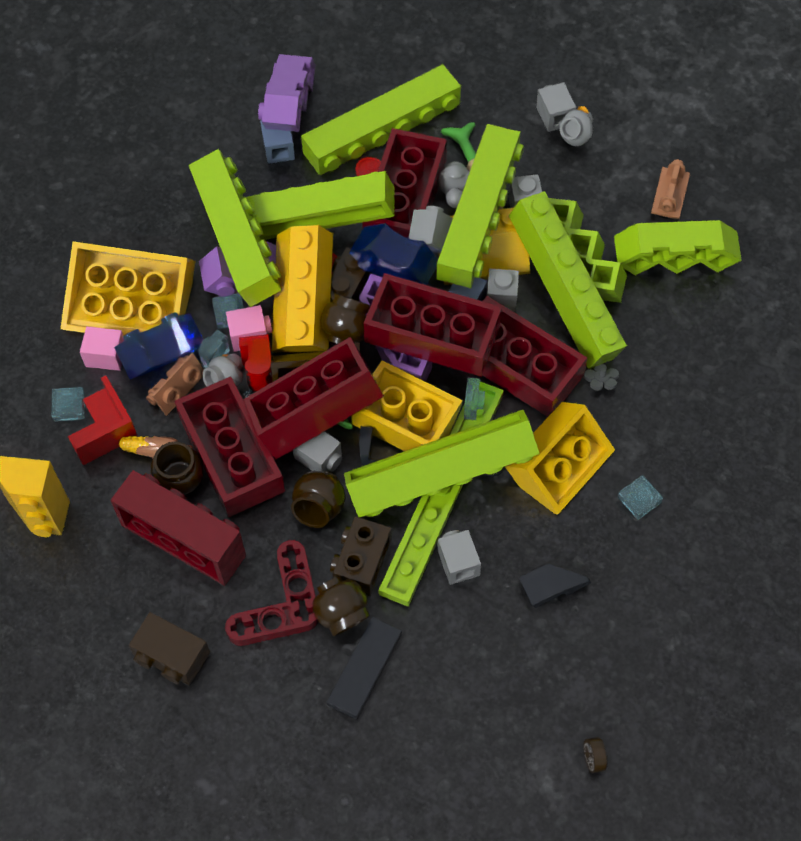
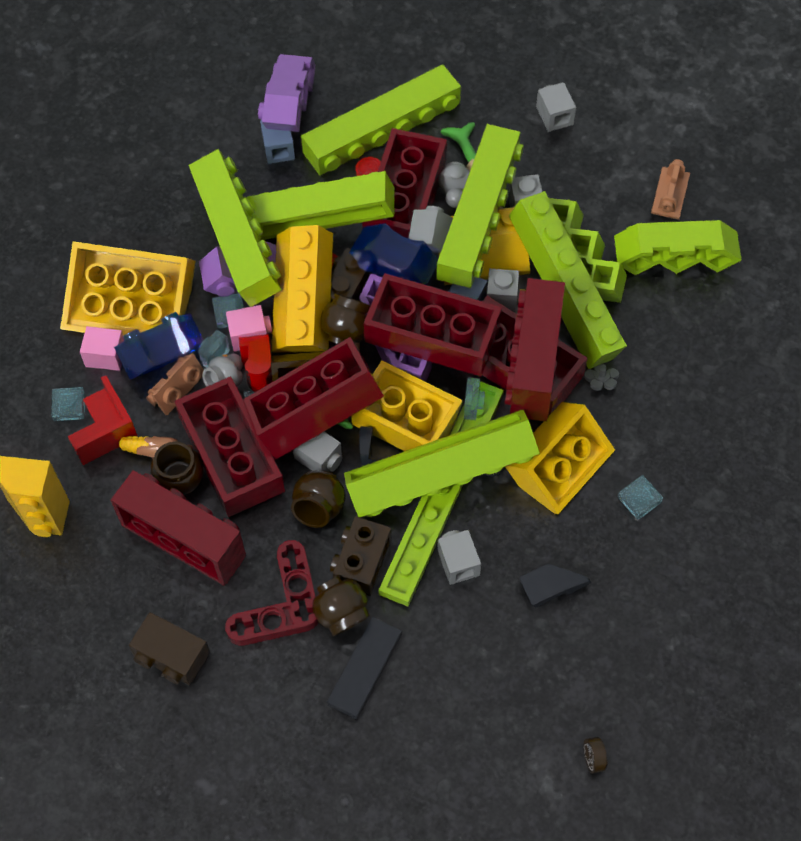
(535, 348): none -> dark red brick
(577, 126): light grey animal -> none

